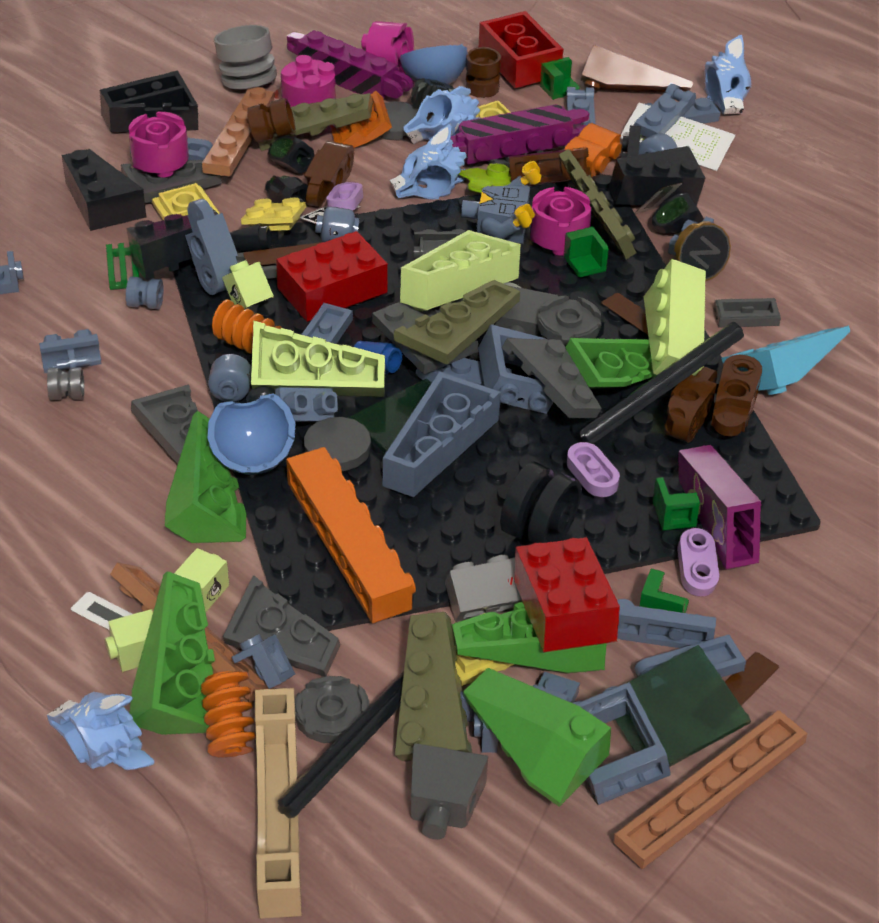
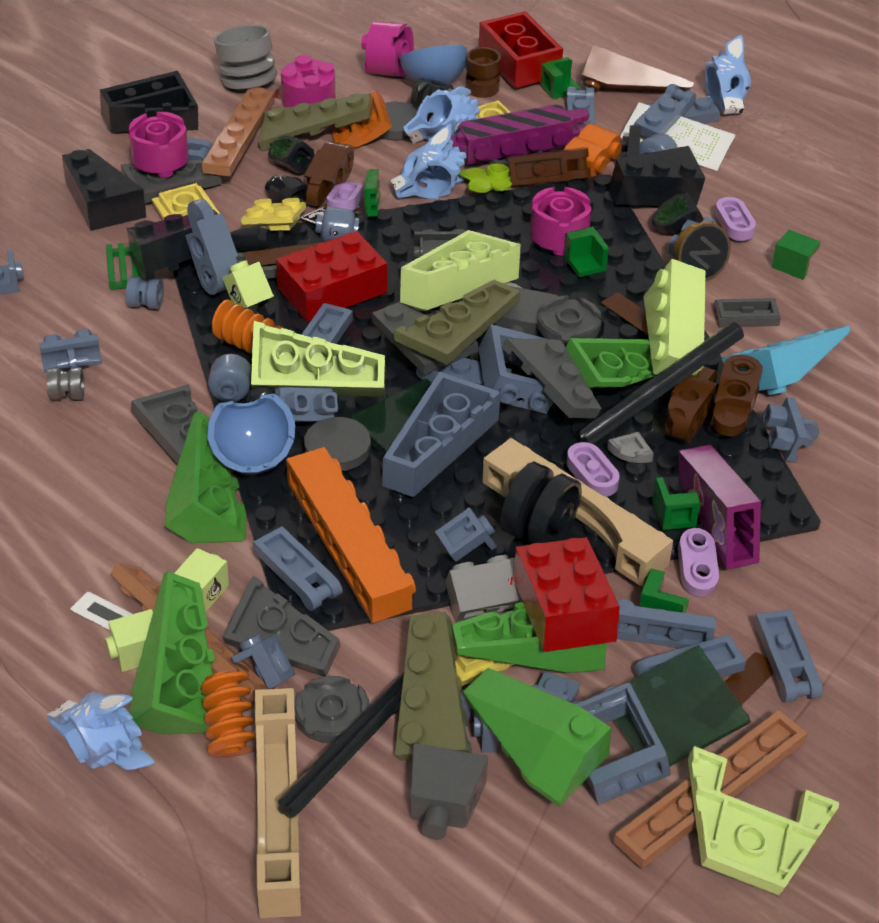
(271, 120): reddish brown wheel -> none
(297, 567): none -> sand blue plate
(353, 66): magenta hinge -> none
(372, 192): none -> green tile
(392, 354): blue cone -> none
(465, 534): none -> sand blue bracket
(505, 209): sand blue torso -> none
(607, 217): olive wing -> none
(631, 448): none -> light grey tile
(632, 541): none -> tan arch
(658, 198): sticker -> none
(735, 218): none -> lavender plate
(747, 839): none -> yellowish green wing
(788, 655): none -> sand blue plate
(789, 428): none -> sand blue hips
(794, 254): none -> green panel

